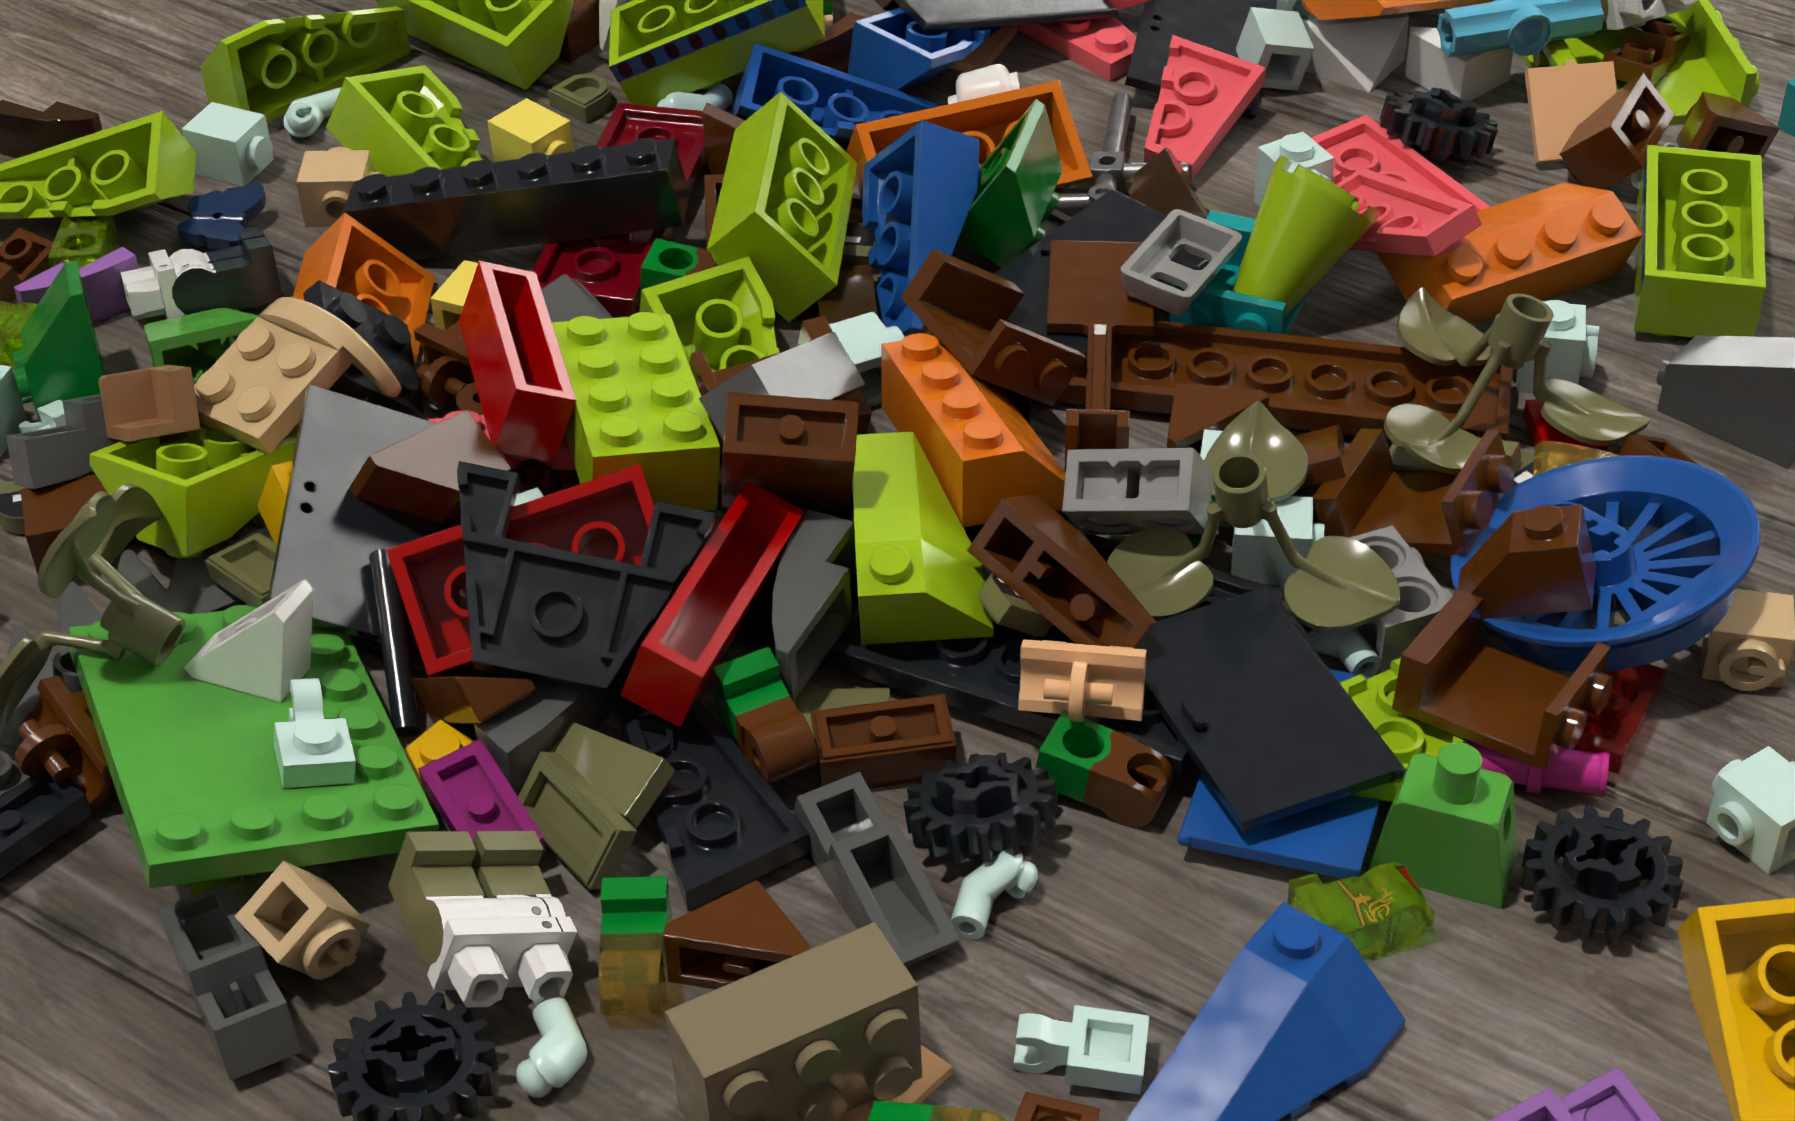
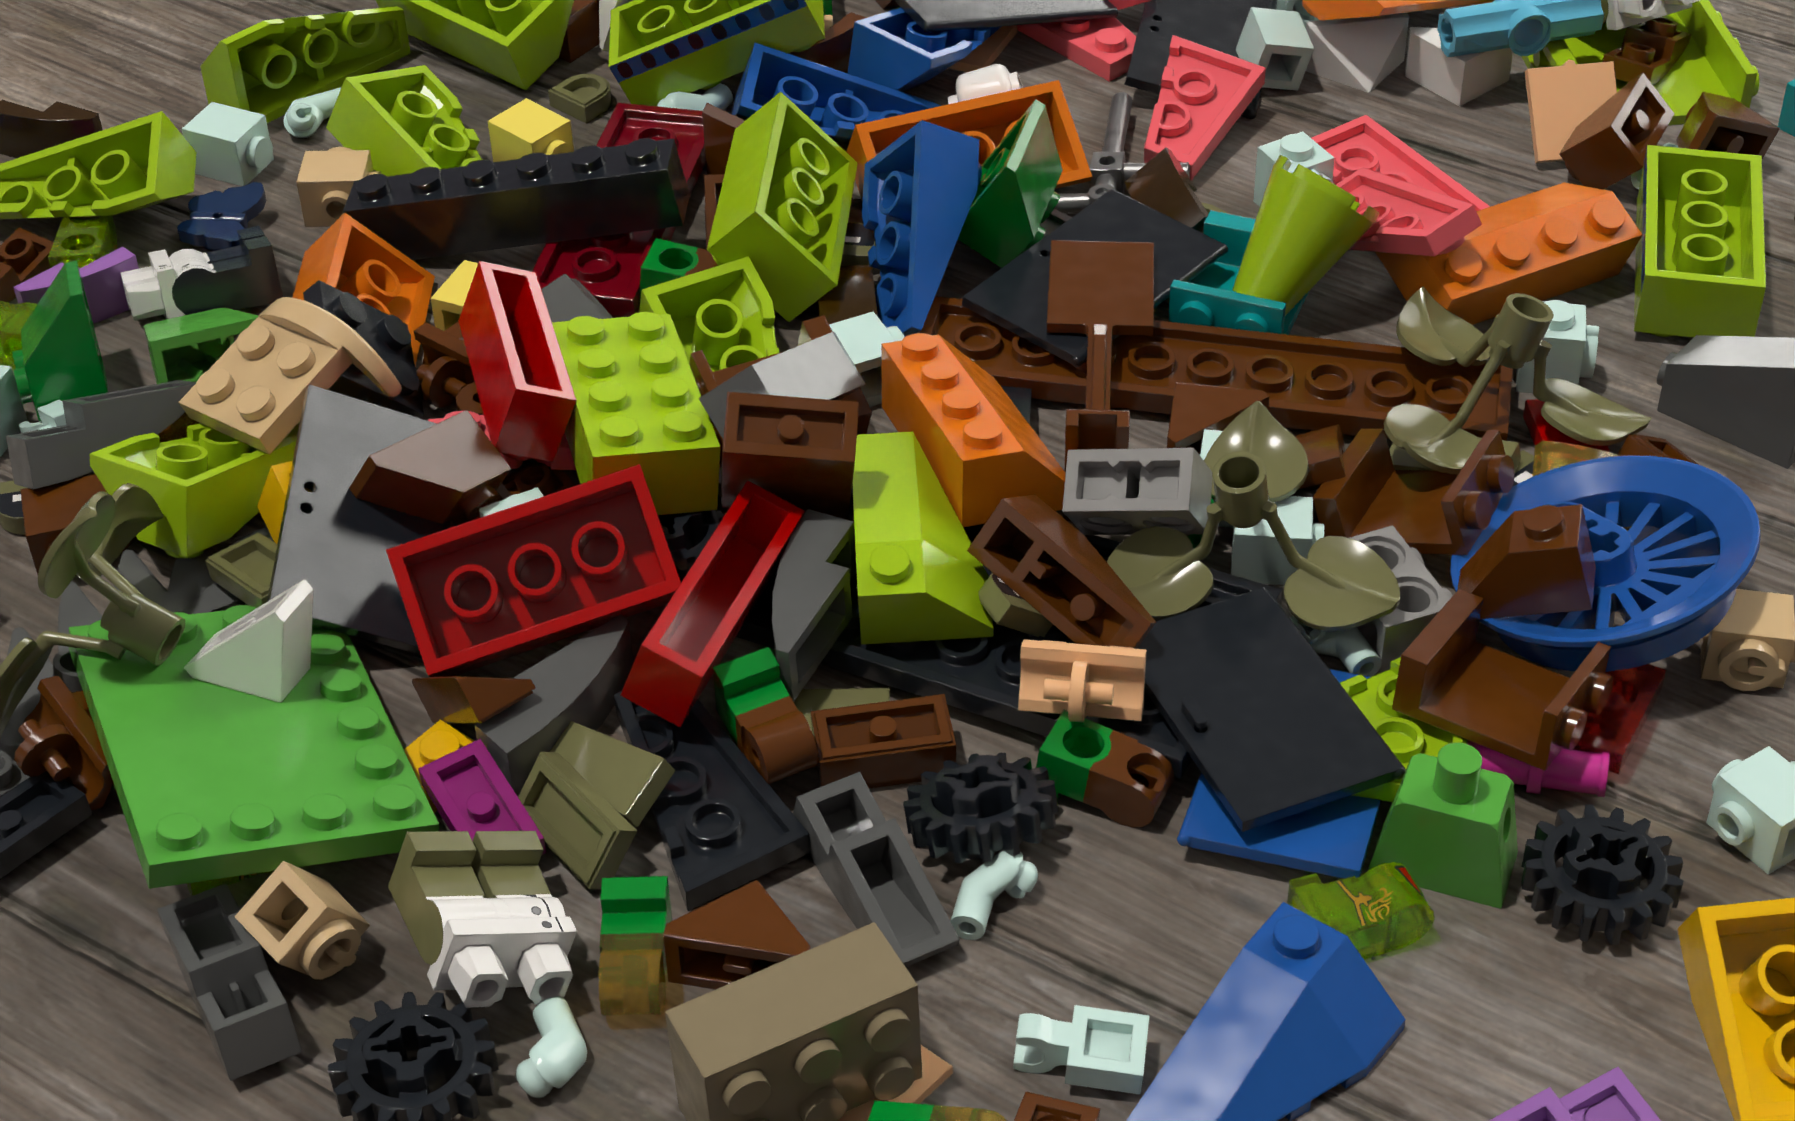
(149, 402): medium nougat panel -> none
(311, 747): light aqua plate -> none
(394, 646): black bar -> none
(561, 611): black wing -> none
(970, 318): reddish brown panel -> none
(1152, 261): light grey piece -> none
(1438, 124): black gear -> none

